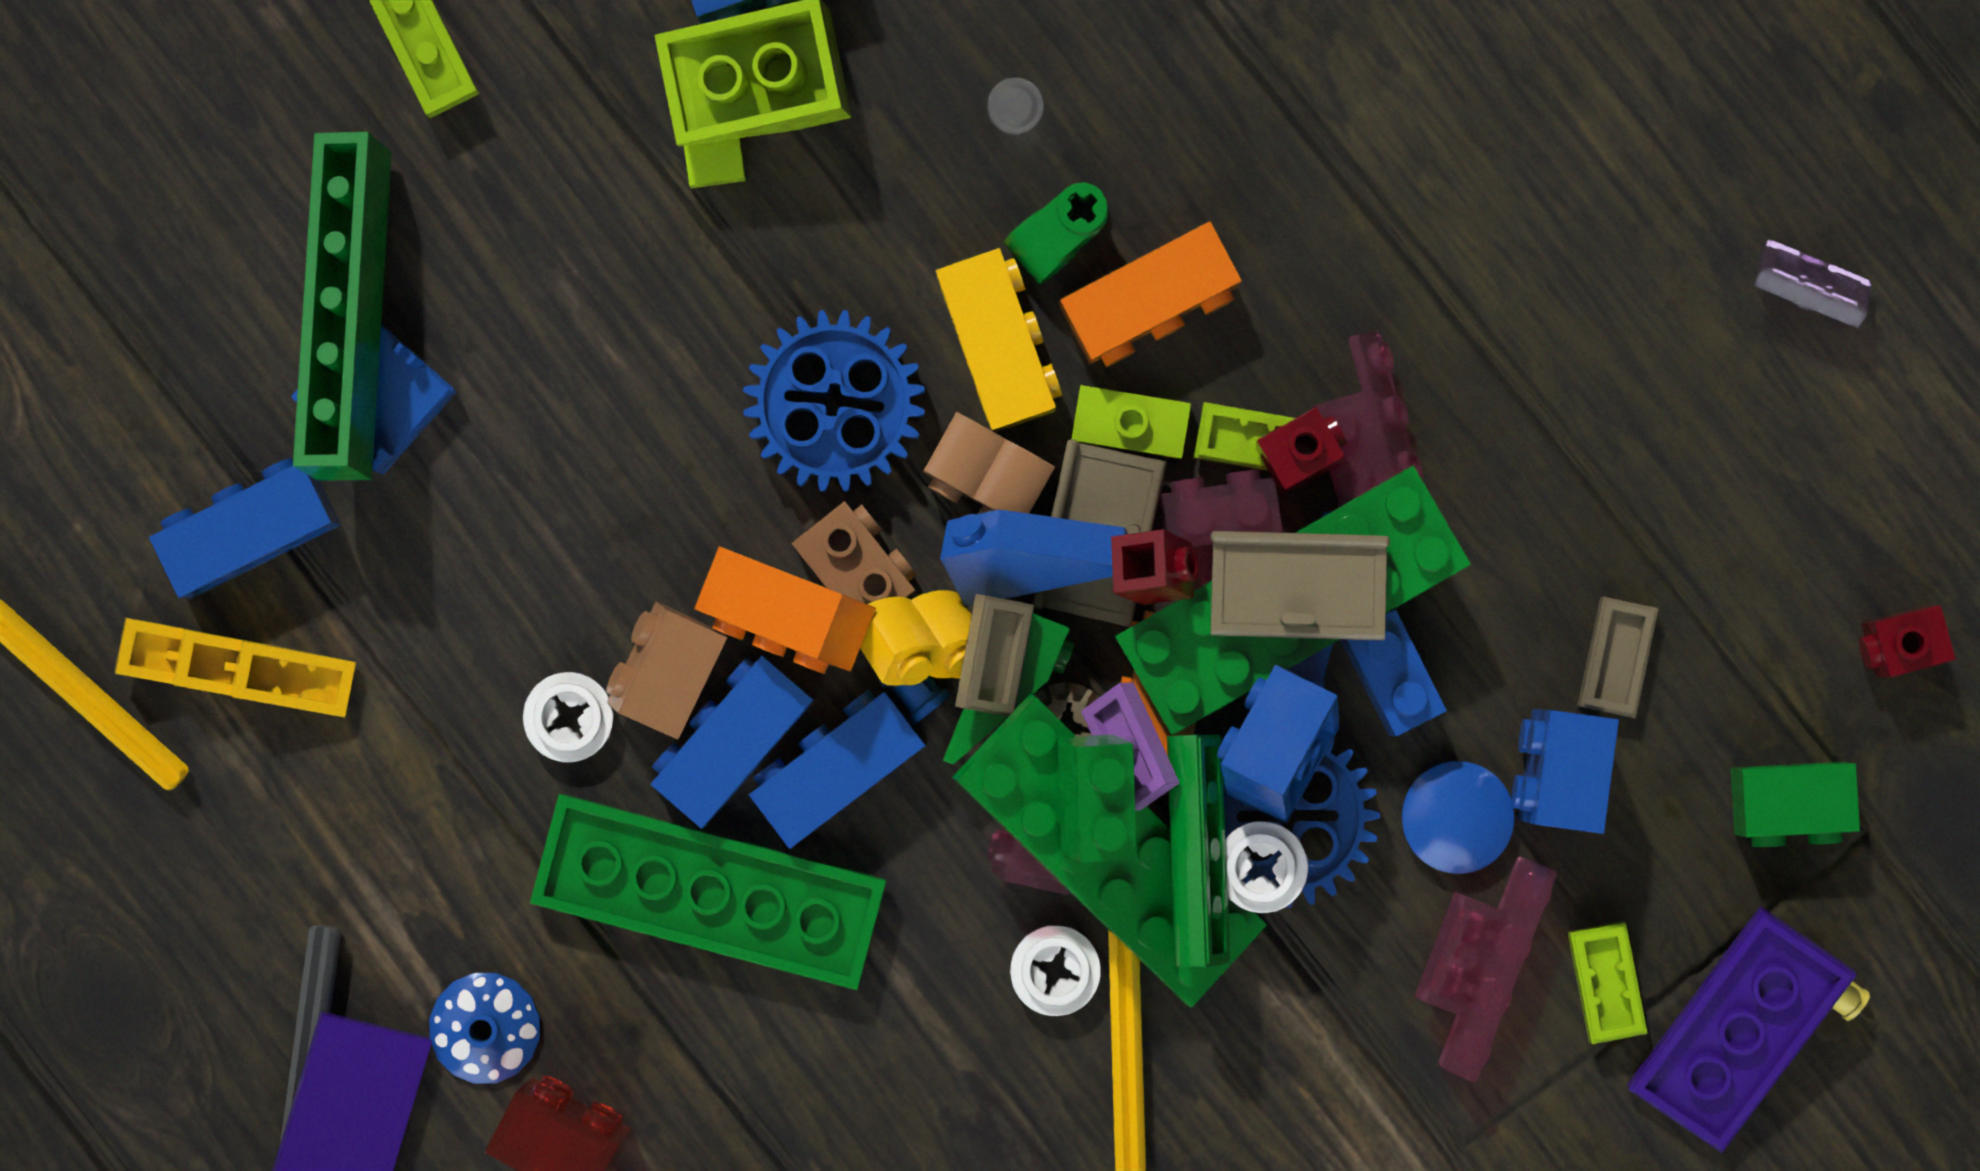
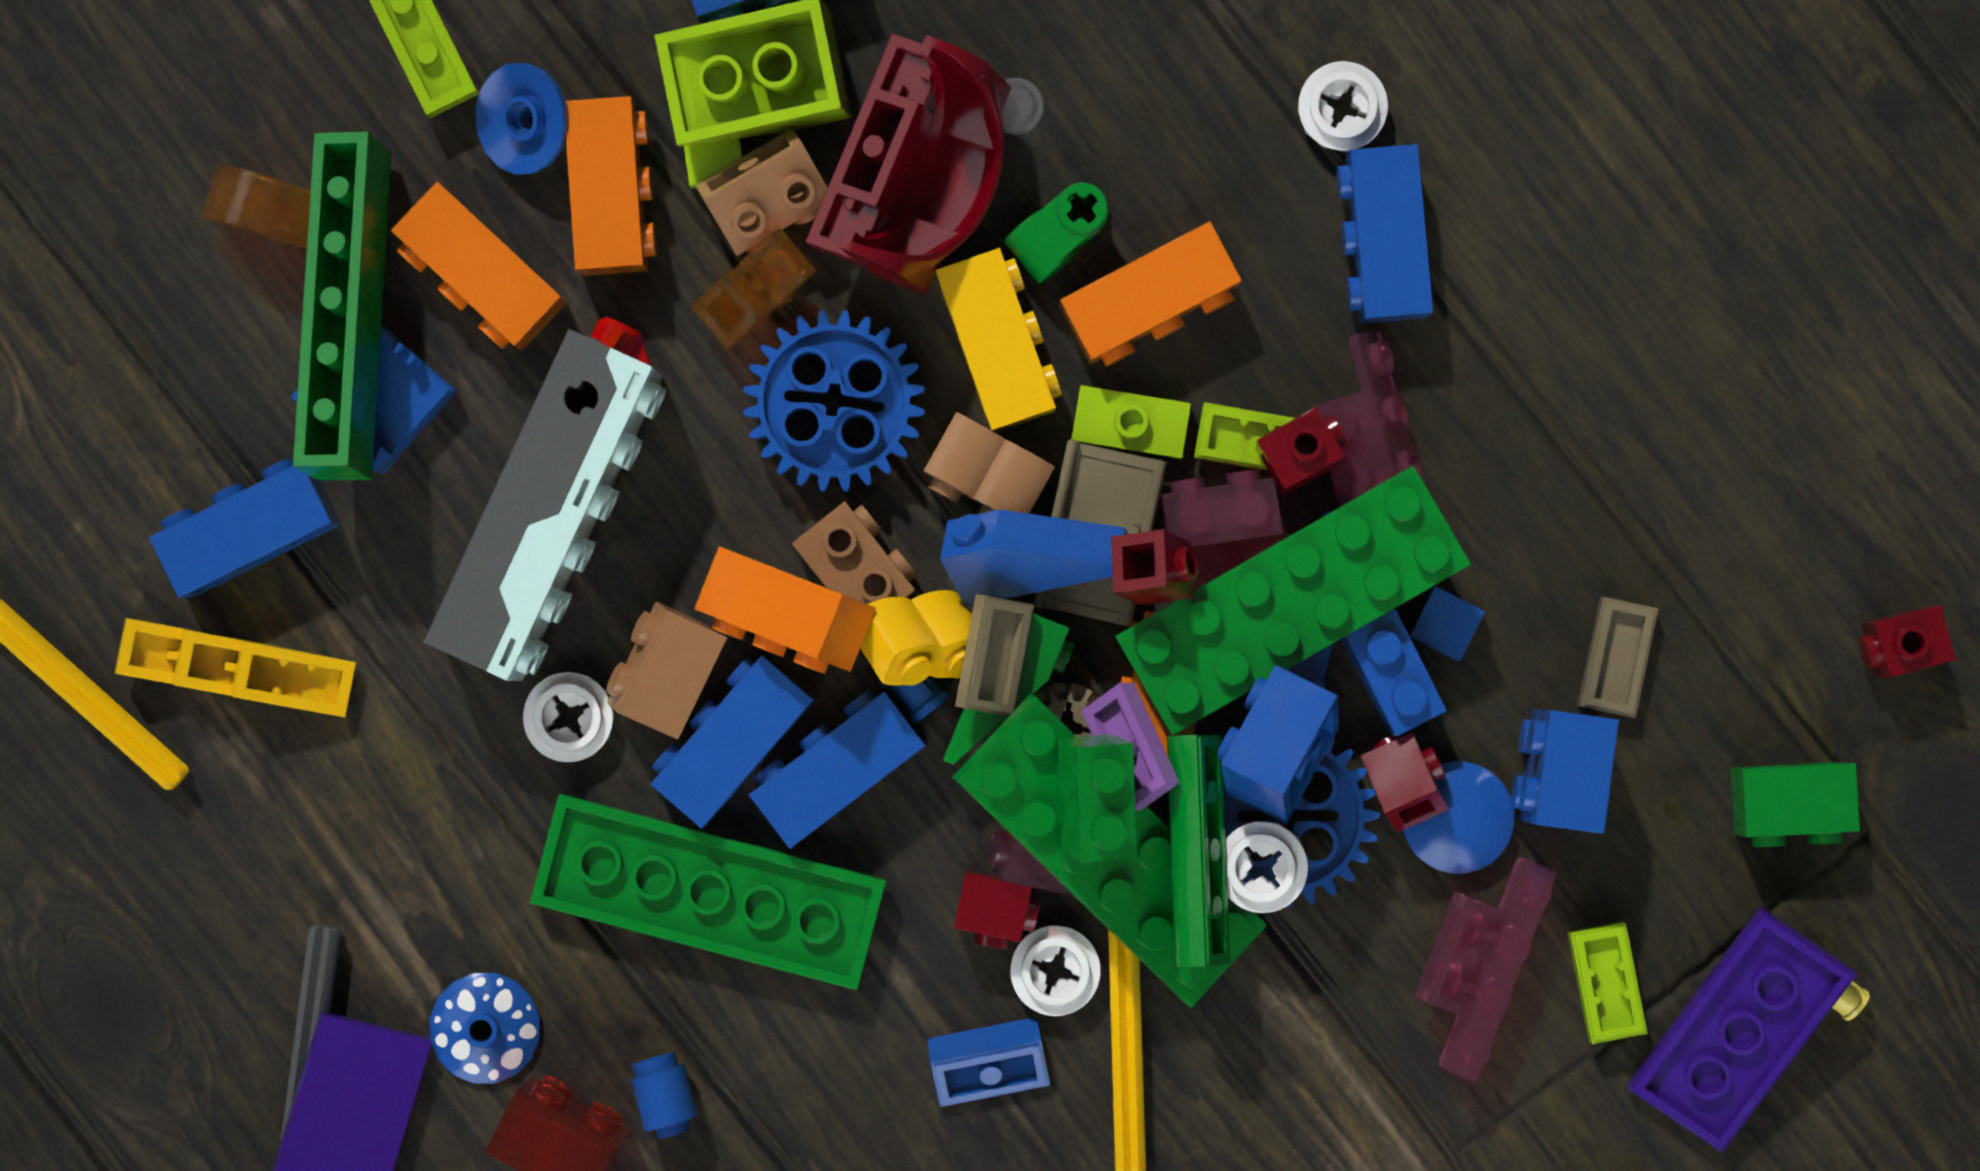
(258, 205): none -> clear orange brick
(476, 269): none -> orange brick
(506, 123): none -> blue dish
(549, 502): none -> piece
(609, 186): none -> orange brick
(663, 1095): none -> blue brick
(754, 289): none -> clear orange brick
(764, 192): none -> medium nougat brick
(913, 167): none -> dark red piece
(988, 1062): none -> blue slope
(995, 910): none -> dark red brick
(1299, 581): dark tan door -> none
(1368, 99): none -> white gear
(1385, 234): none -> blue brick
(1406, 780): none -> dark red brick
(1446, 623): none -> blue tile
(1812, 283): clear purple plate -> none

